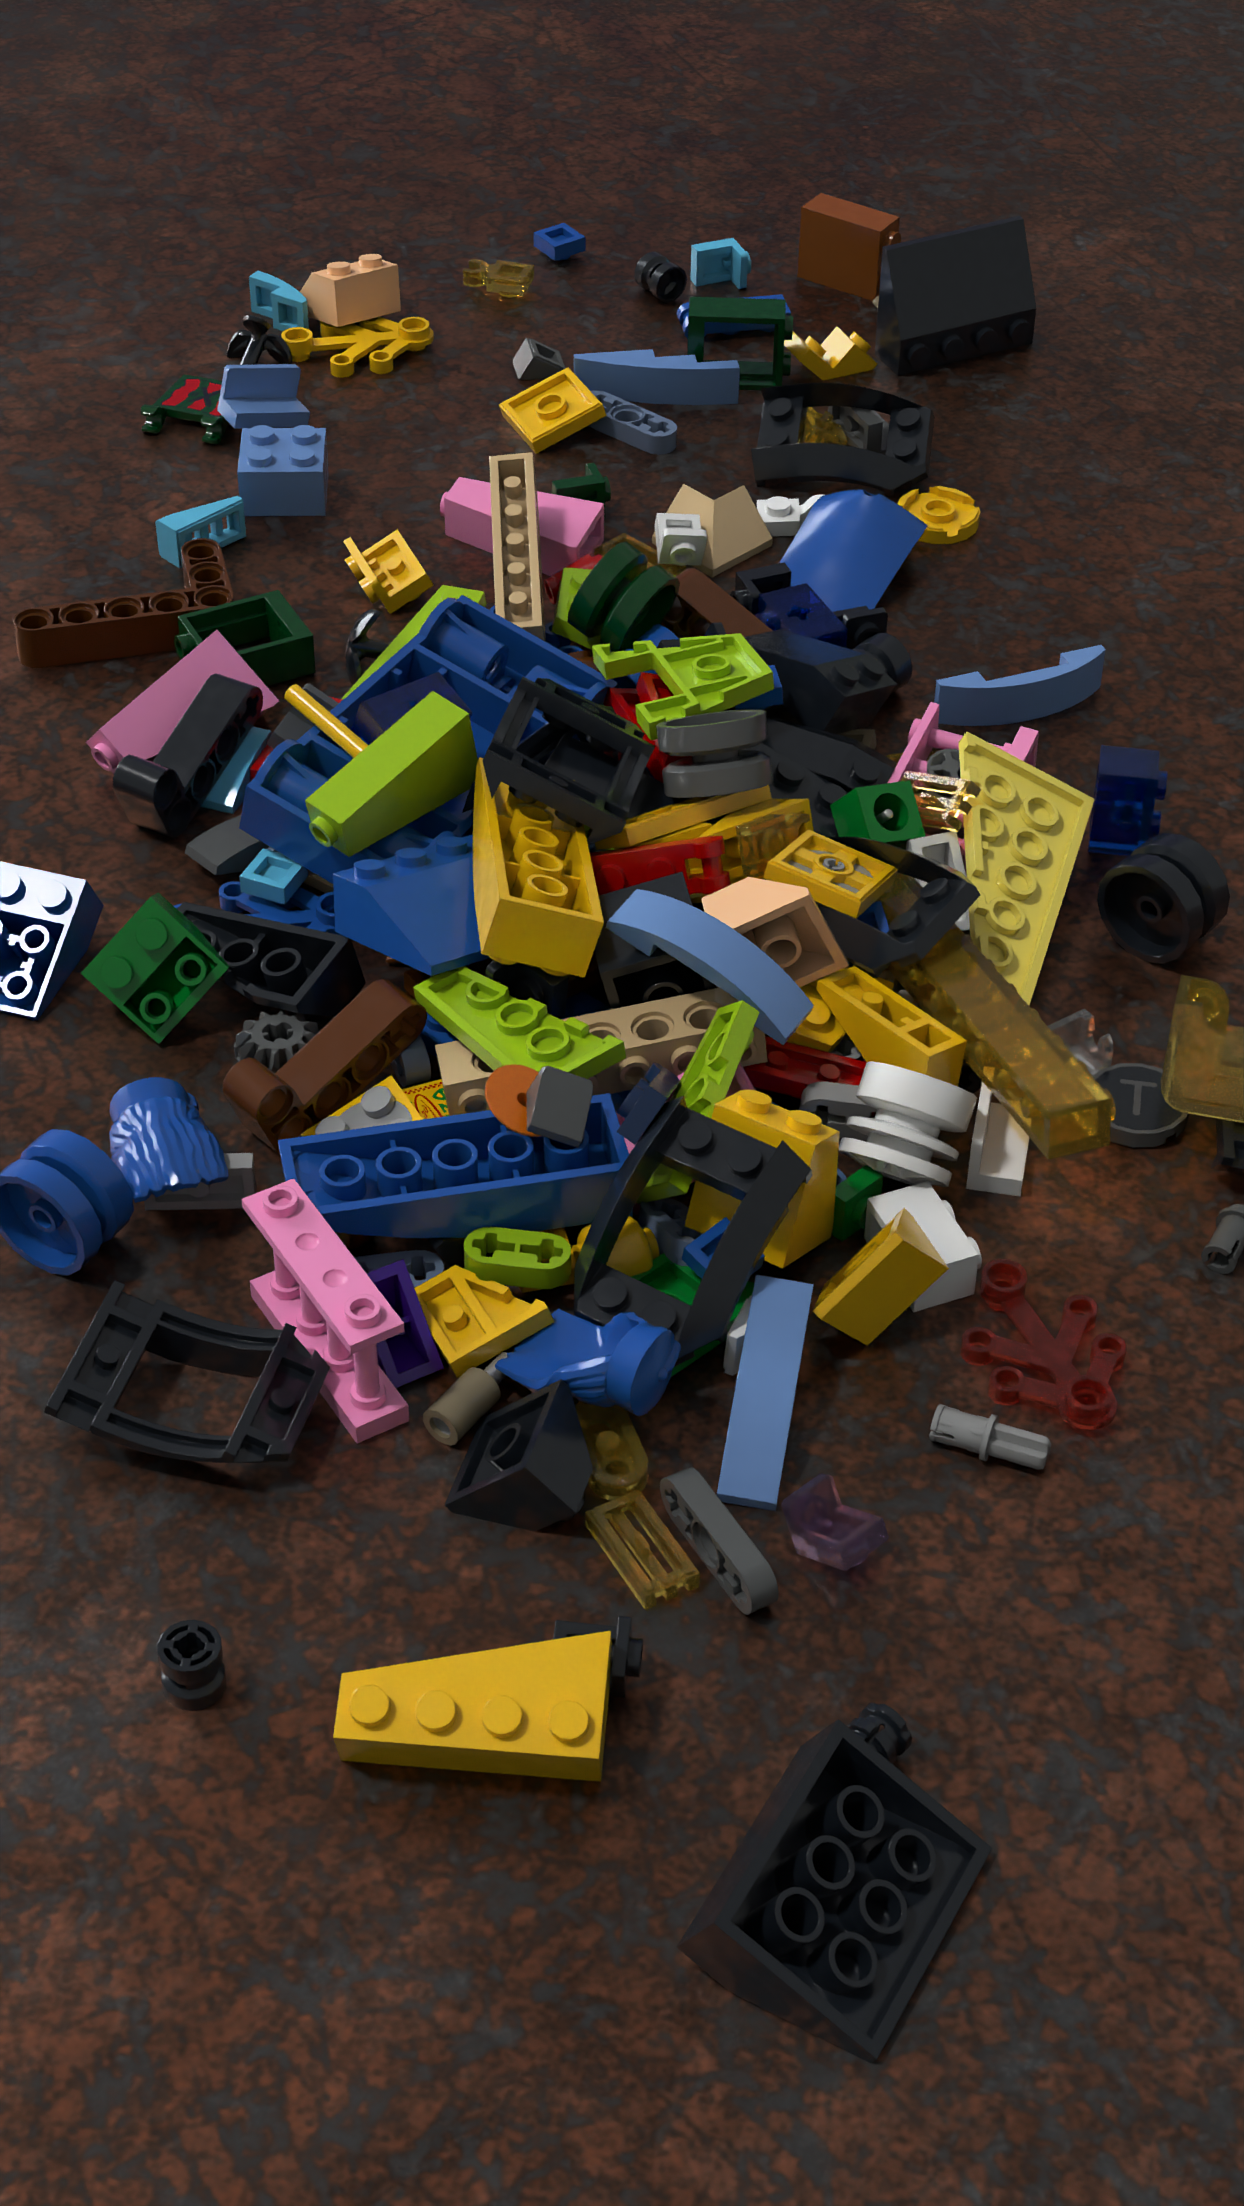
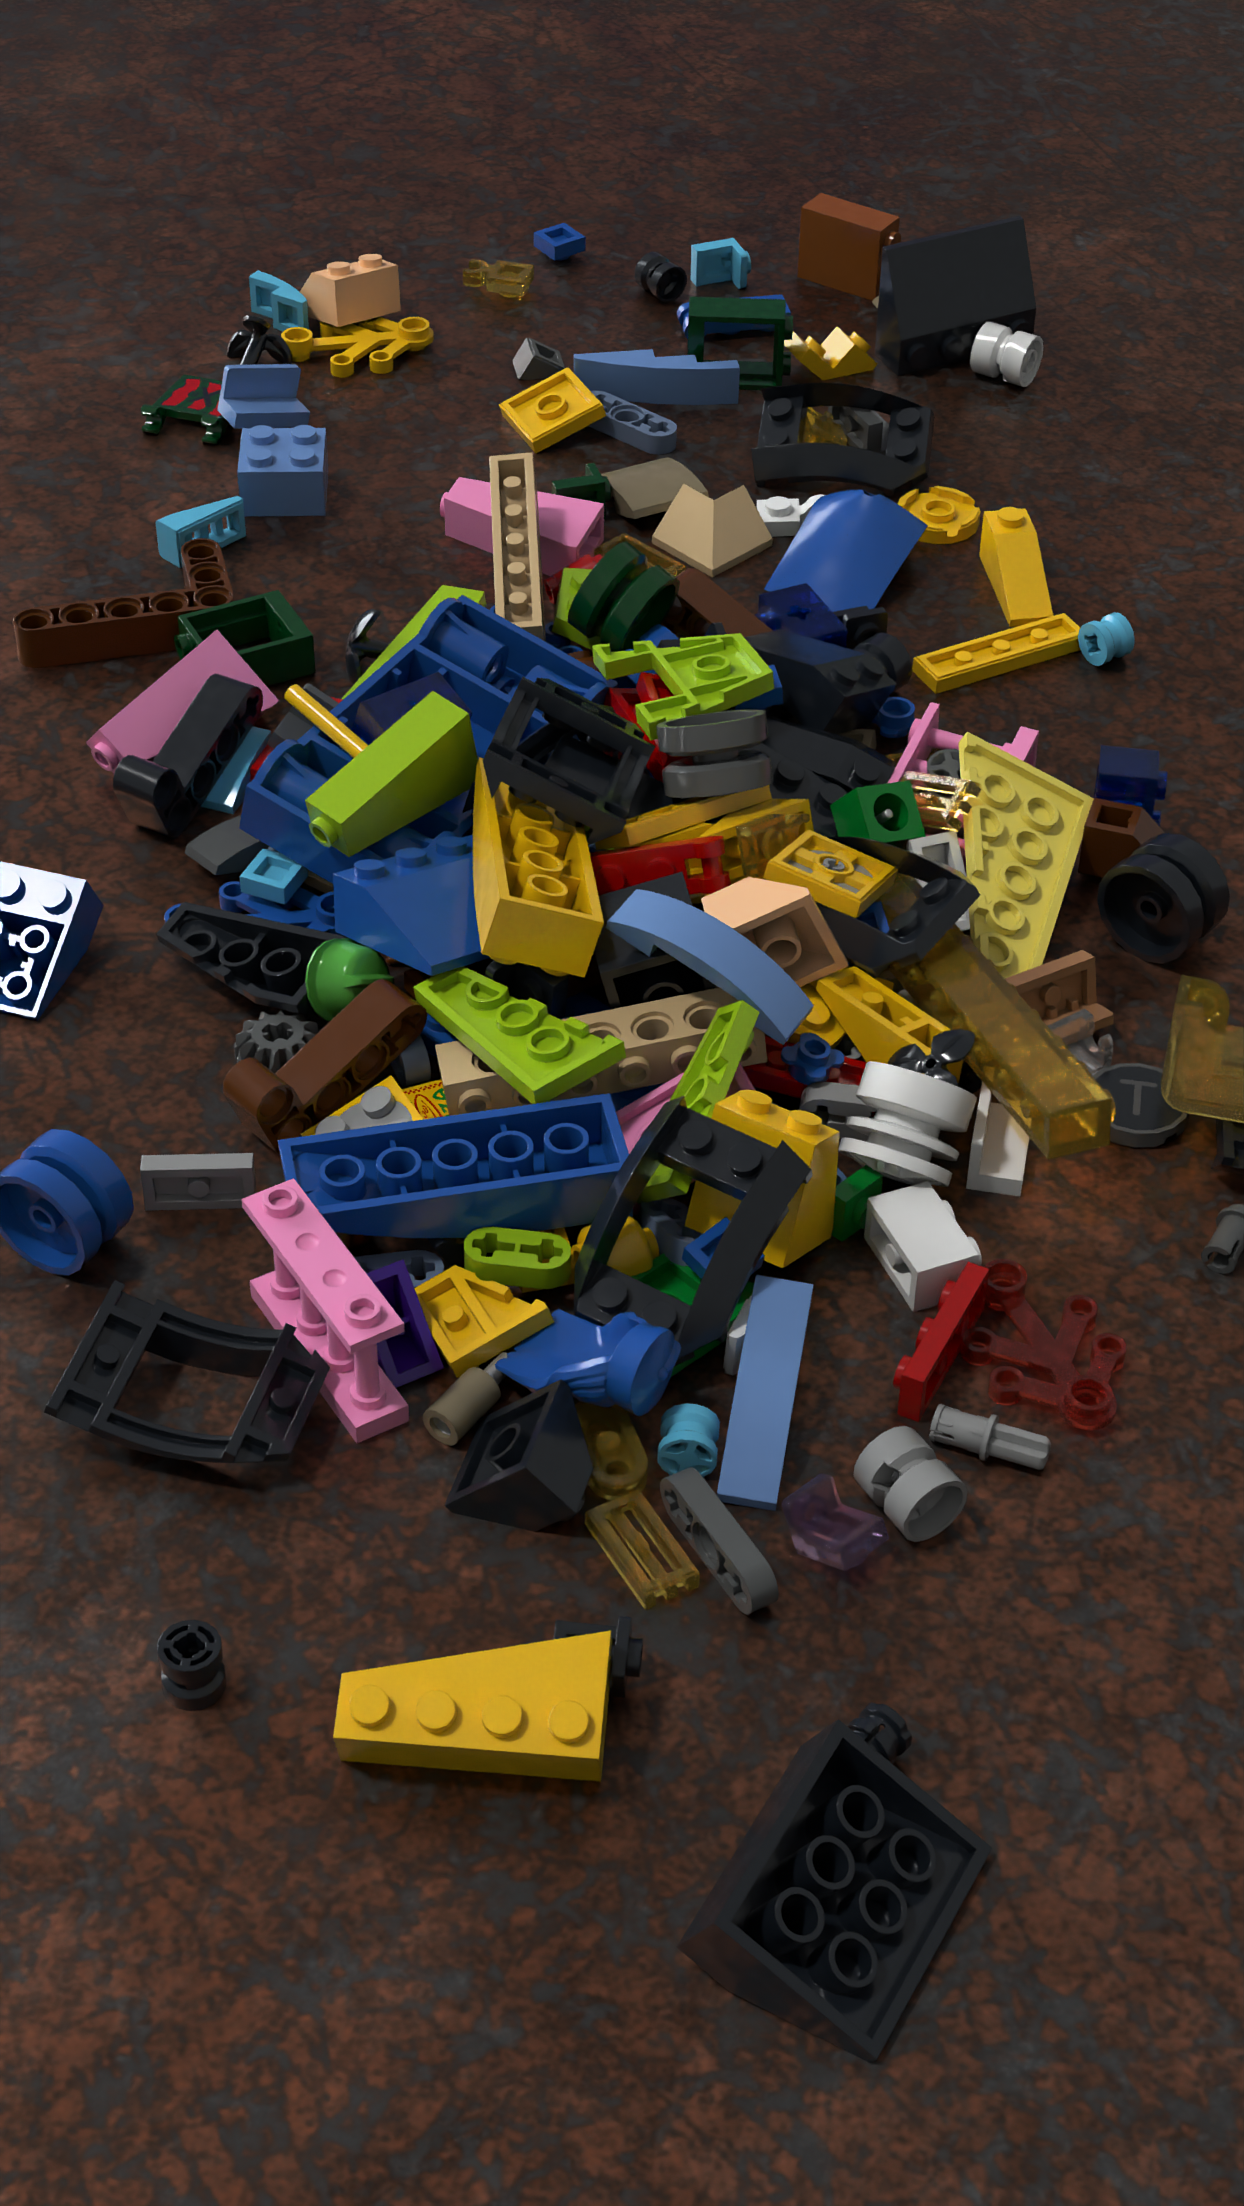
(156, 967): green slope -> none
(162, 1139): blue hair -> none
(340, 973): none -> bright green piece
(388, 571): yellow bracket -> none
(507, 1096): orange piece -> none
(559, 1105): dark grey slope -> none
(646, 1101): dark blue plate -> none
(650, 486): none -> dark tan slope
(679, 539): white bracket -> none
(688, 1439): none -> medium azure wheel
(759, 581): black bracket -> none
(811, 1059): none -> blue plate
(880, 1280): yellow slope -> none
(895, 717): none -> blue plate
(910, 1483): none -> light grey wheel
(940, 1341): none -> red plate
(946, 1048): none -> black plant
(997, 653): none -> yellow tile
(1005, 353): none -> white wheel
(1015, 565): none -> yellow slope
(1020, 697): medium blue slope -> none
(1063, 989): none -> medium nougat bracket
(1106, 639): none -> medium azure wheel
(1113, 834): none -> reddish brown slope

